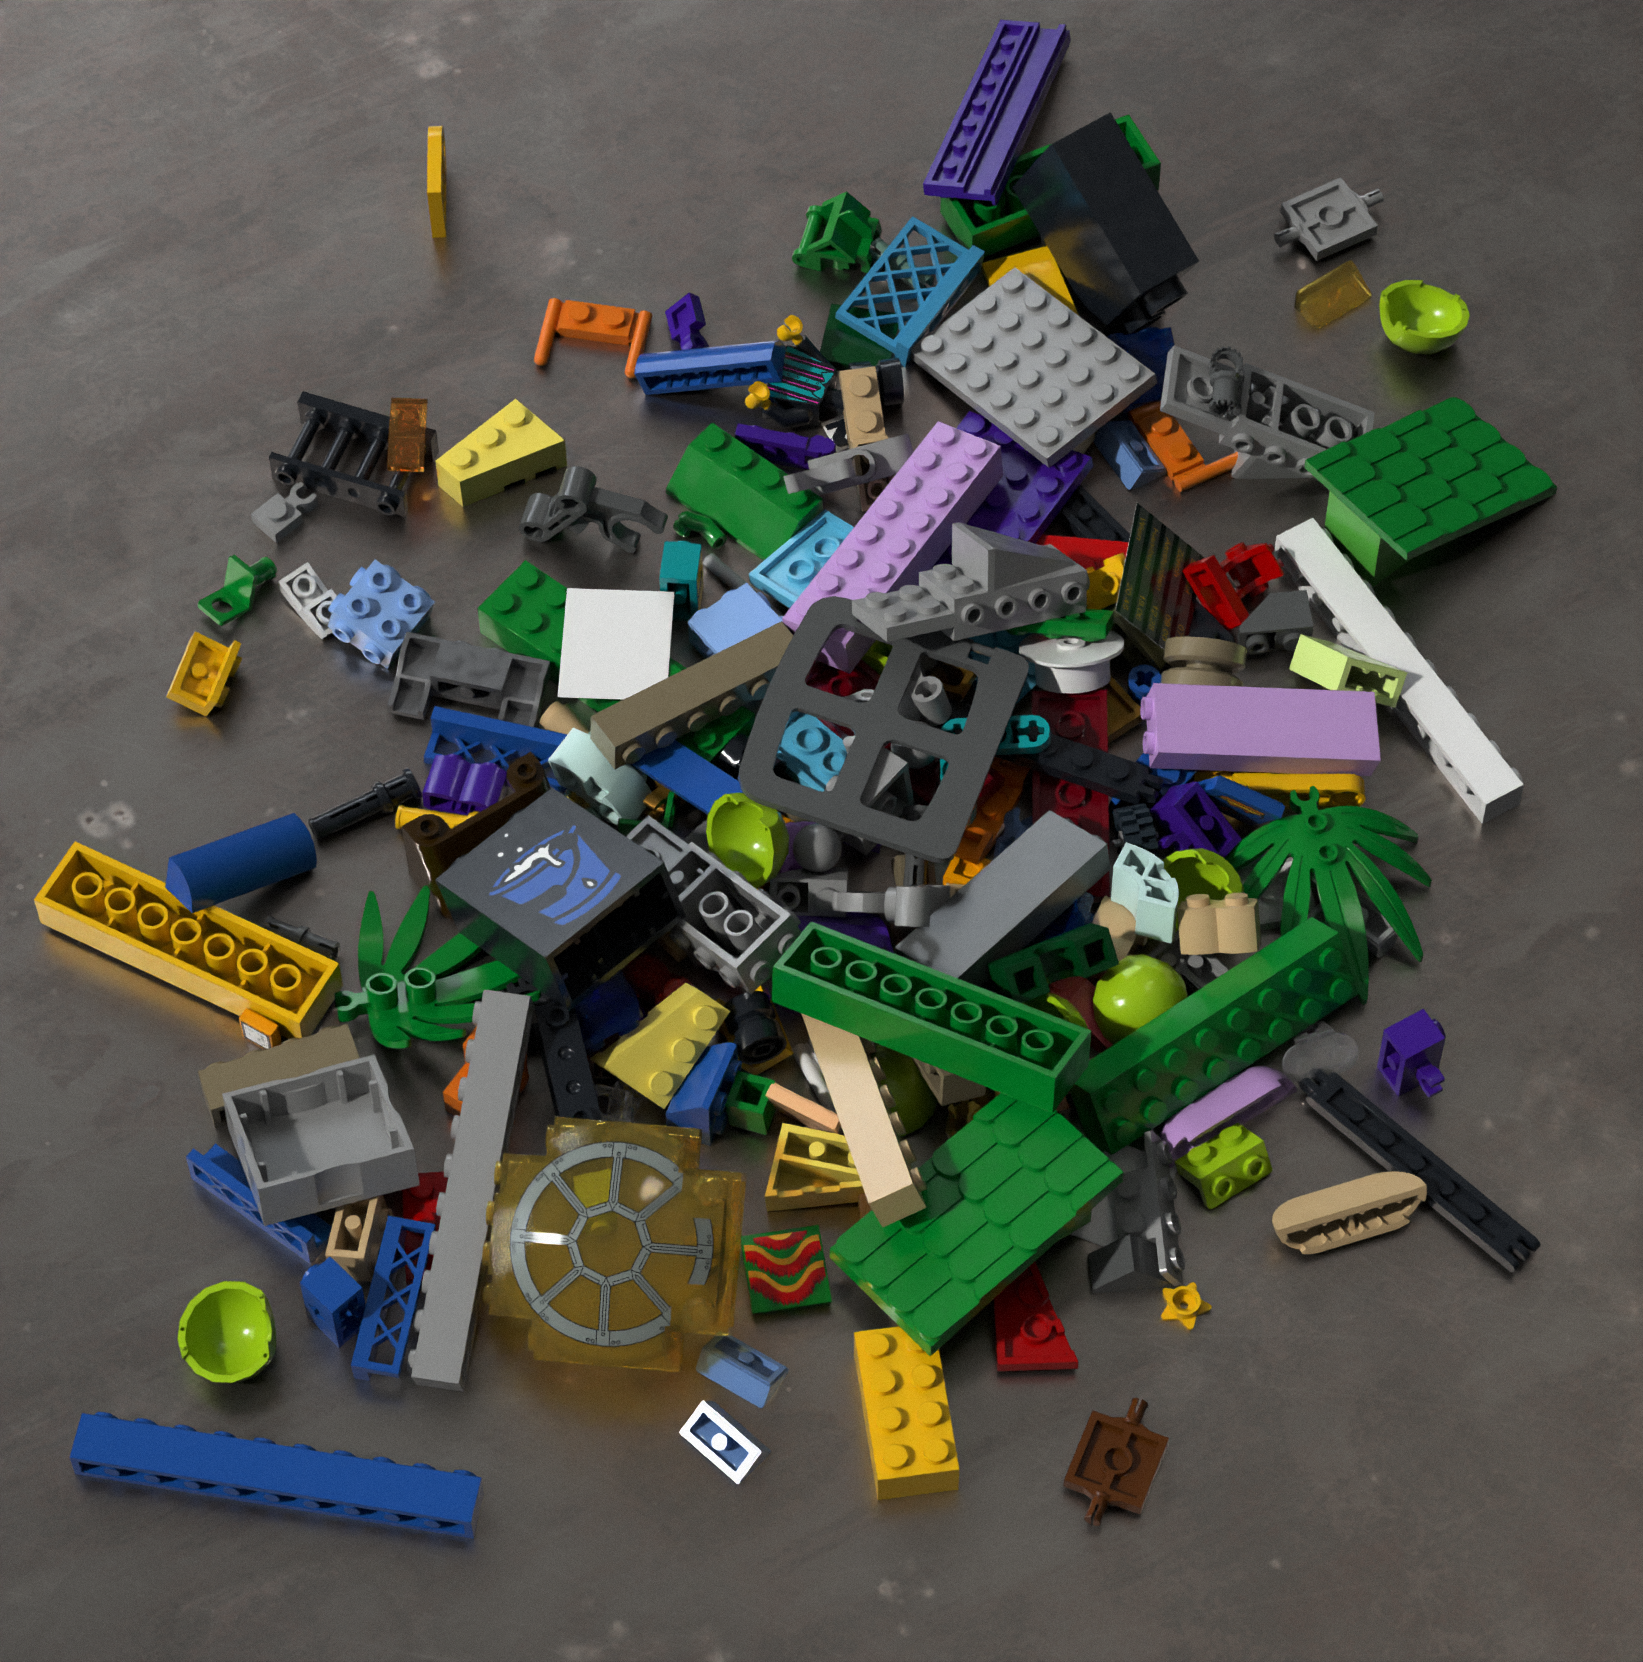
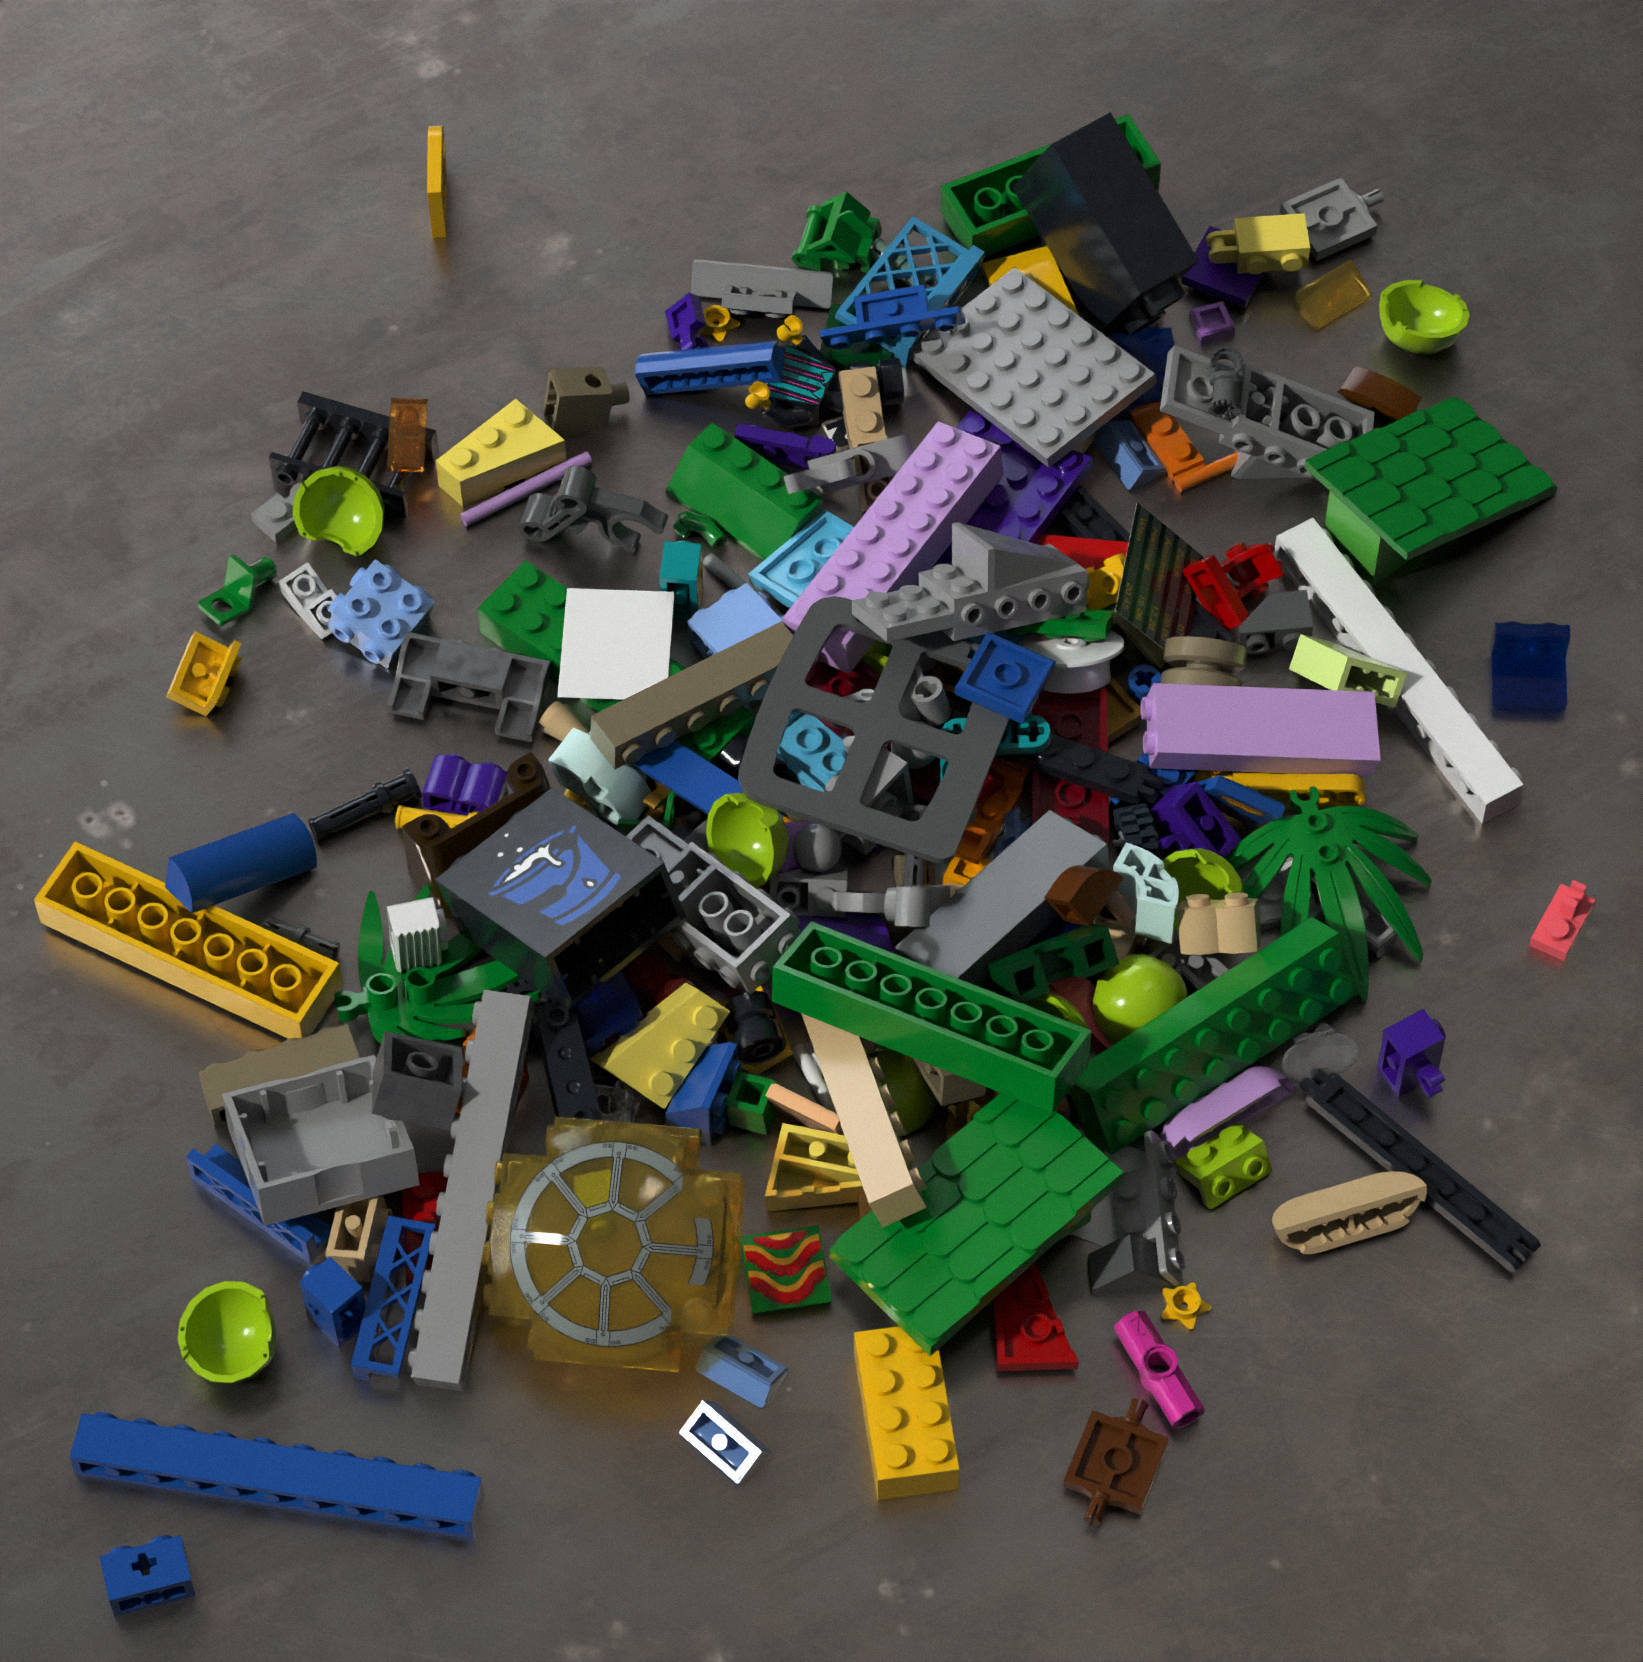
(132, 1591): none -> blue brick
(259, 1029): light orange tile -> none
(340, 508): none -> lime cylinder
(416, 934): none -> white brick
(417, 1081): none -> flat silver brick
(492, 735): blue fence -> none
(523, 490): none -> lavender bar
(580, 399): none -> dark tan torso
(594, 323): orange plate -> none
(721, 315): none -> yellow plate
(761, 287): none -> light grey bracket
(892, 314): none -> blue bracket
(997, 112): dark purple plate -> none
(1005, 677): none -> blue tile
(1089, 892): none -> reddish brown brick
(1169, 1388): none -> dark pink piece
(1212, 322): none -> medium lavender tile
(1222, 278): none -> dark purple tile
(1263, 244): none -> light yellow brick
(1372, 389): none -> reddish brown slope
(1529, 666): none -> clear blue bracket
(1563, 920): none -> coral plate

